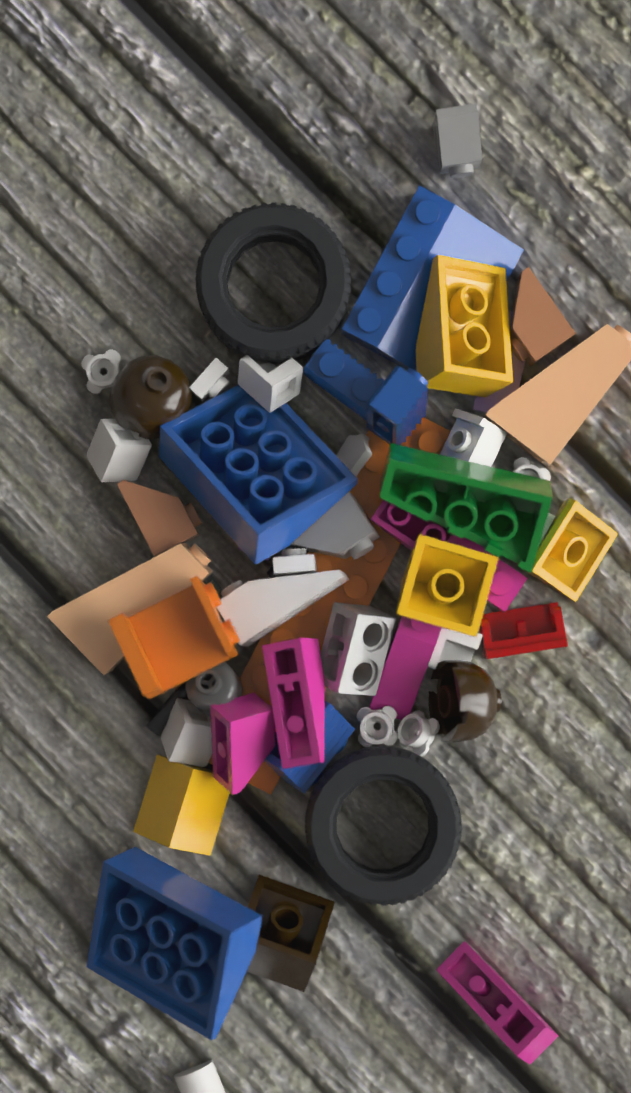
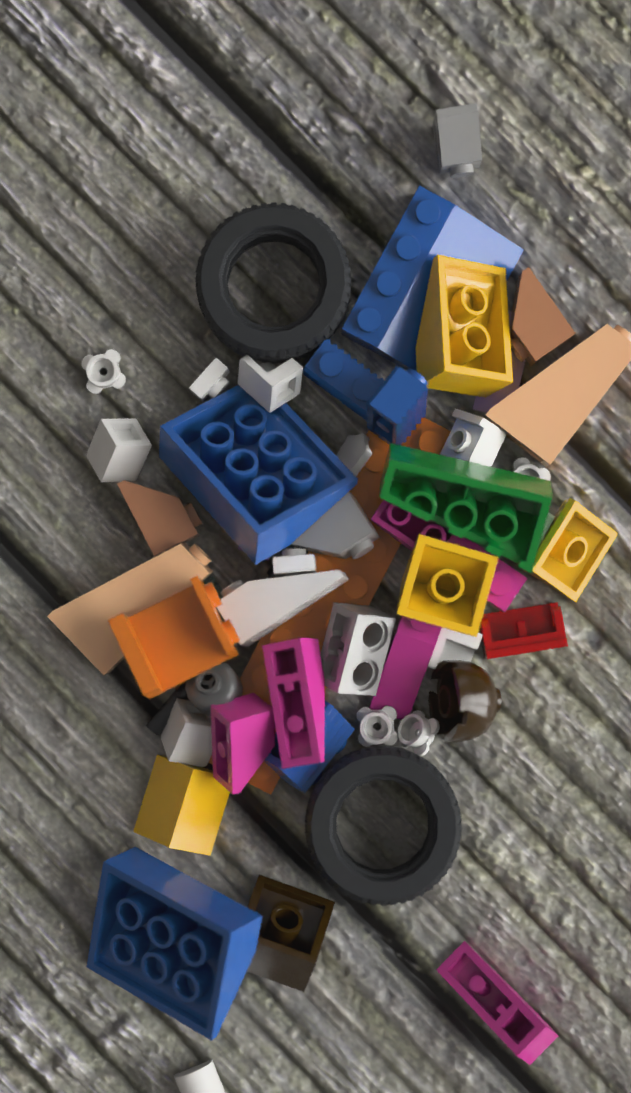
(149, 395): dark brown cylinder -> none

